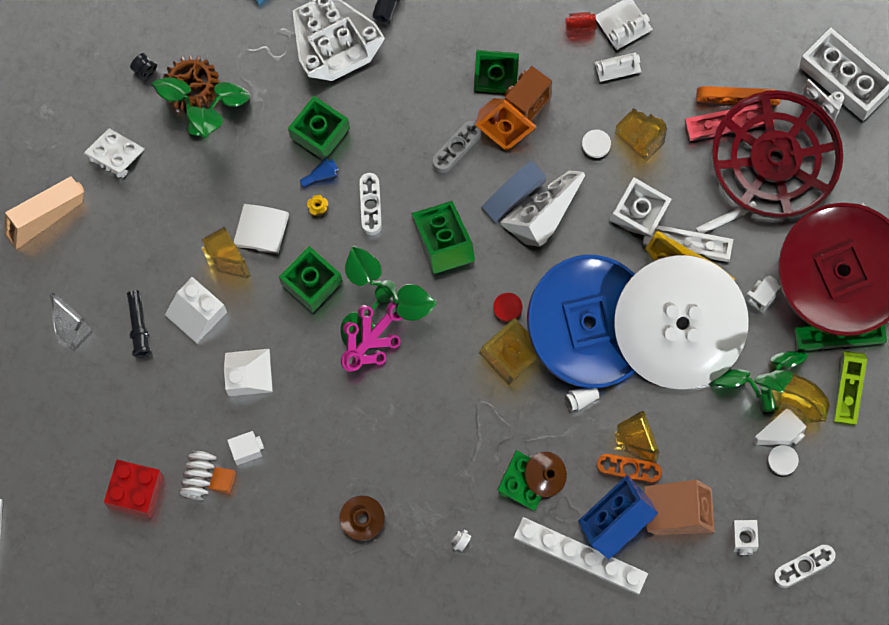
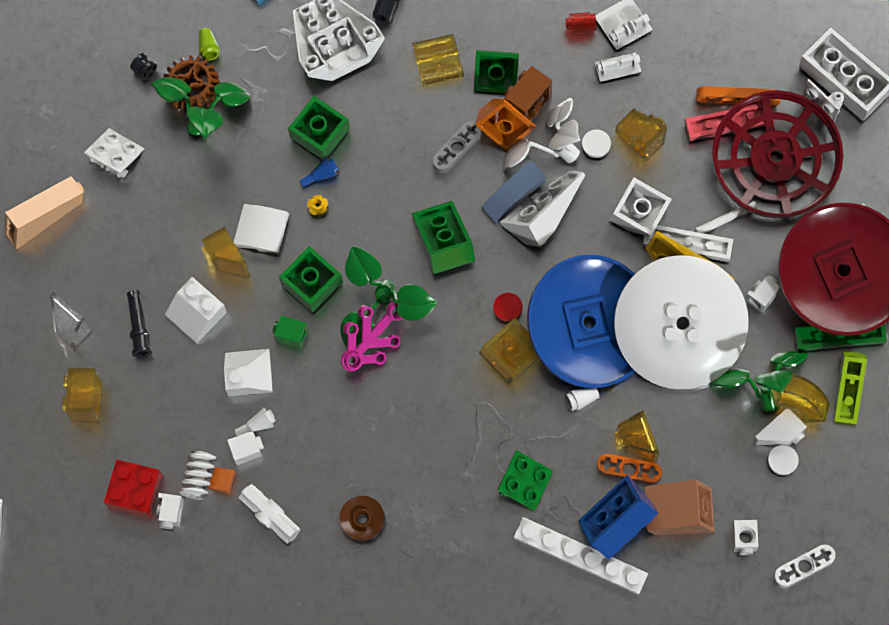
(82, 395): none -> clear yellow brick
(170, 510): none -> white brick
(207, 45): none -> lime cone
(262, 420): none -> white cone
(269, 513): none -> white piece
(290, 331): none -> green brick
(363, 198): white beam -> none
(437, 59): none -> clear yellow slope
(460, 540): white plate -> none
(536, 474): reddish brown dish -> none
(561, 141): none -> white plant

